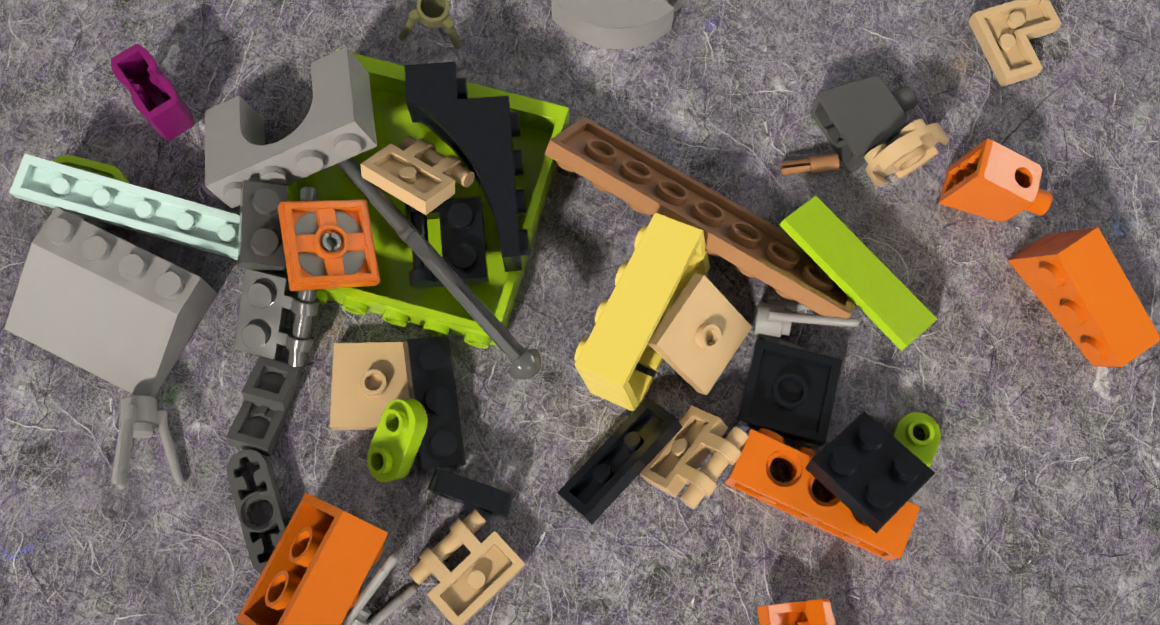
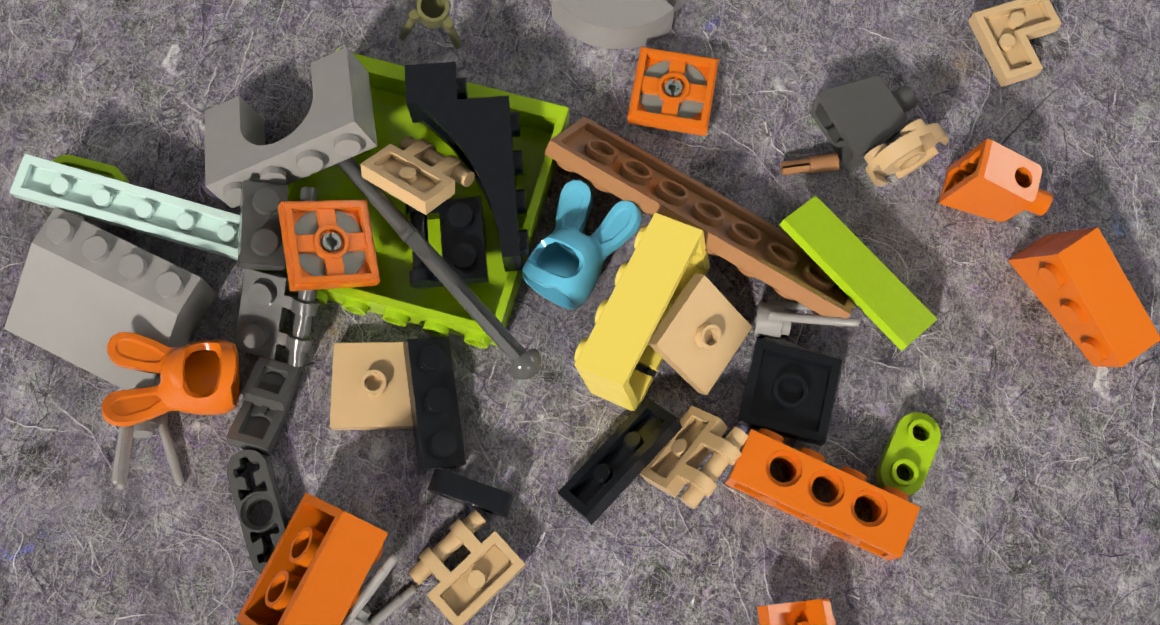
(152, 92): magenta brick -> none
(193, 379): none -> orange piece
(394, 443): lime plate -> none
(568, 261): none -> medium azure piece
(673, 91): none -> orange piece
(869, 471): black plate -> none

